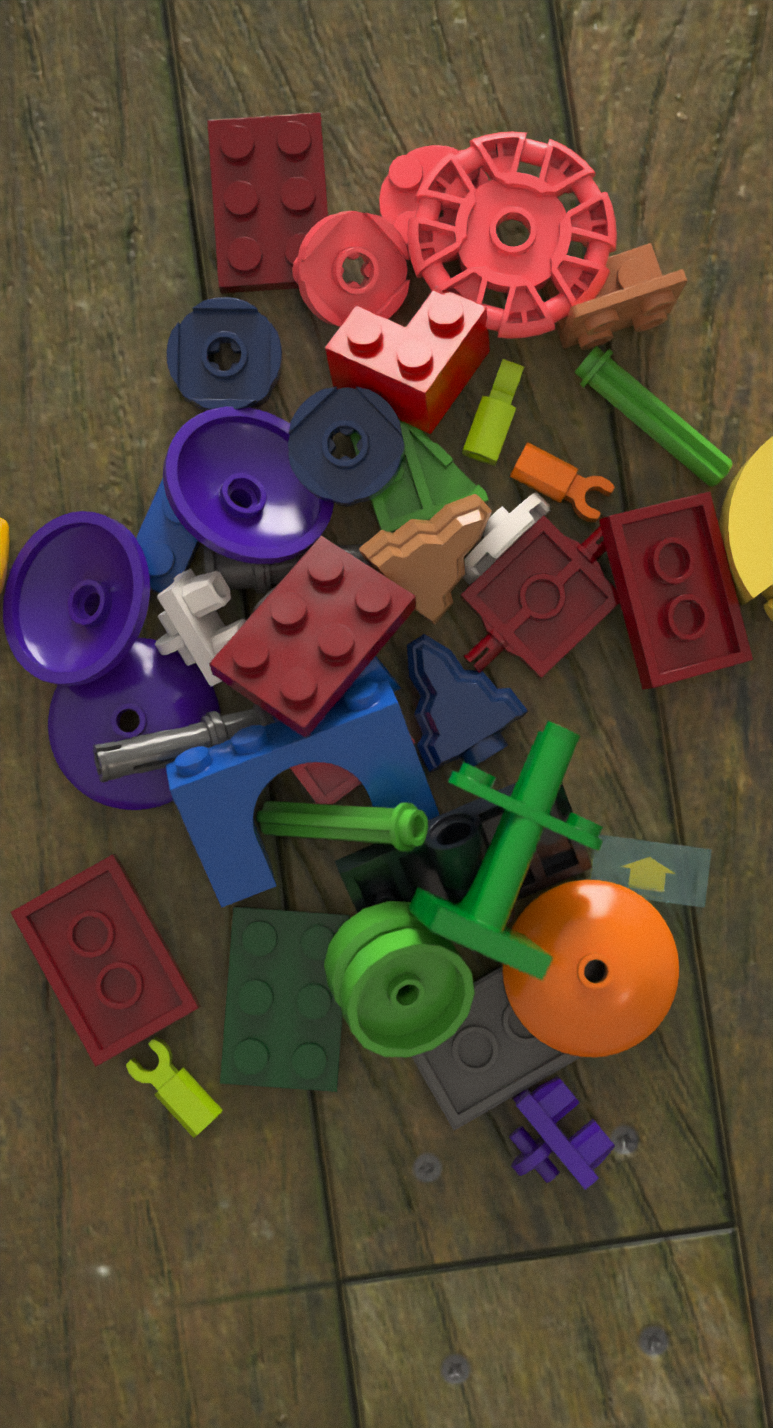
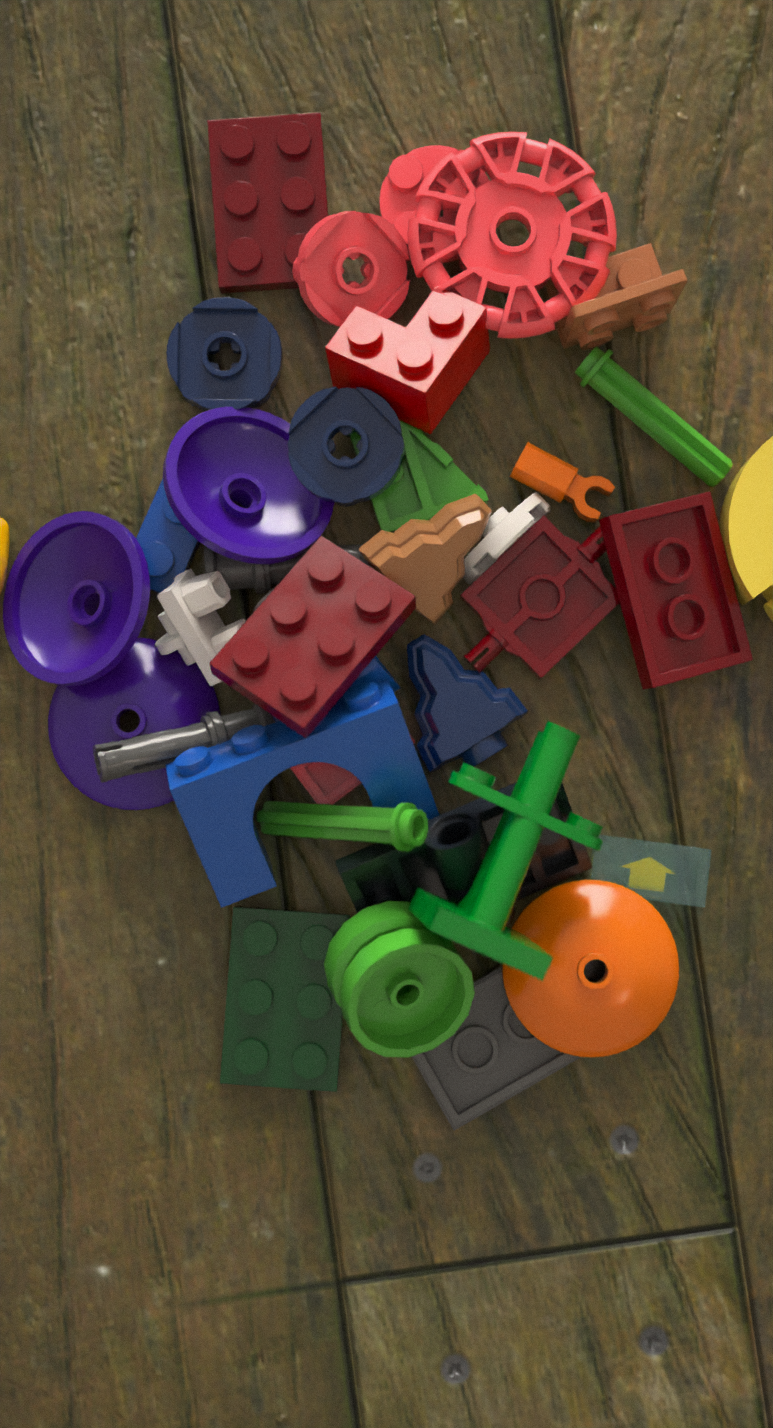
(105, 959): dark red plate -> none
(177, 1090): lime bar -> none
(494, 416): lime bar -> none
(579, 1153): dark purple hips -> none

